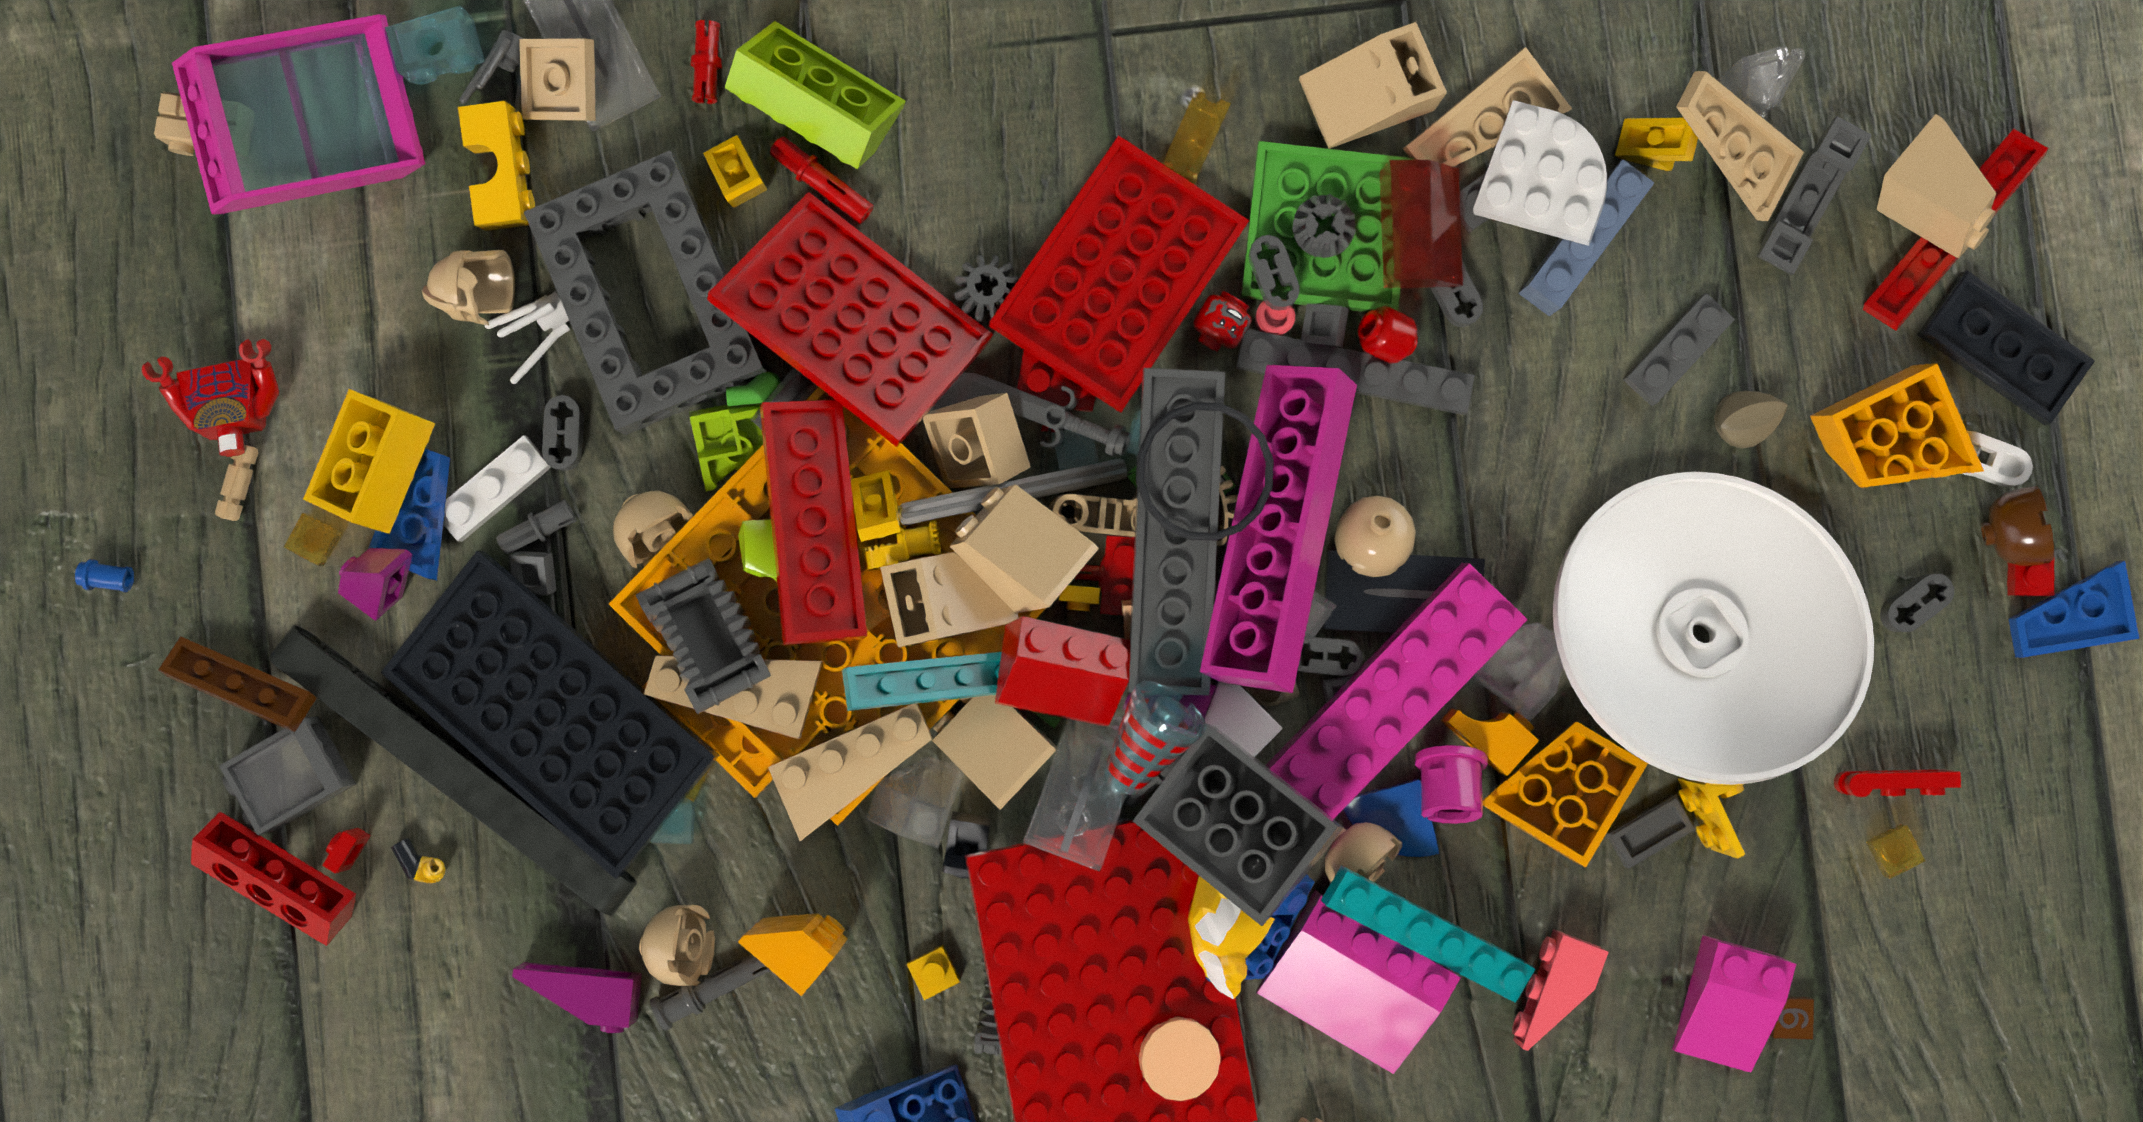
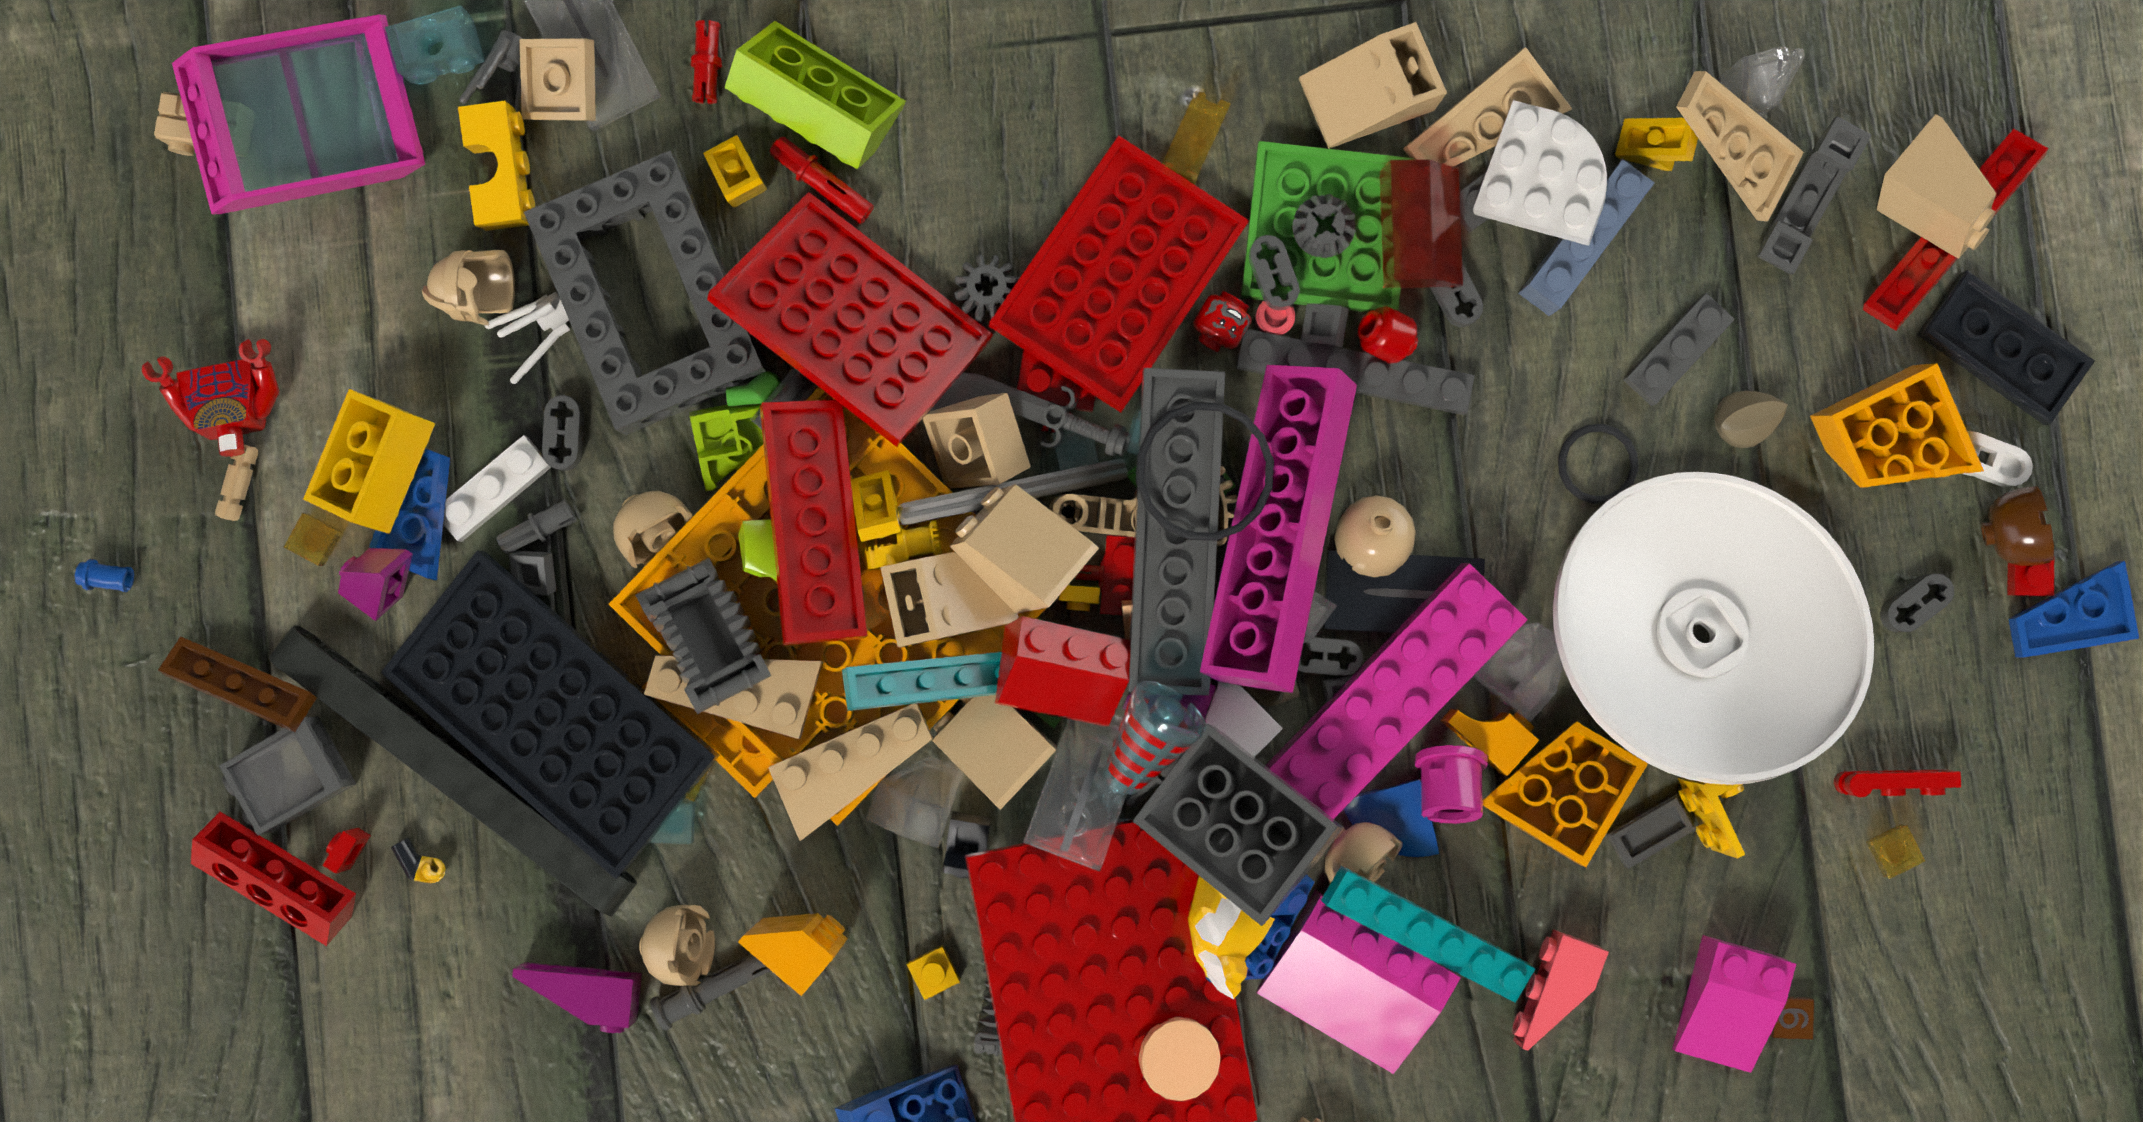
(1597, 428): none -> black piece

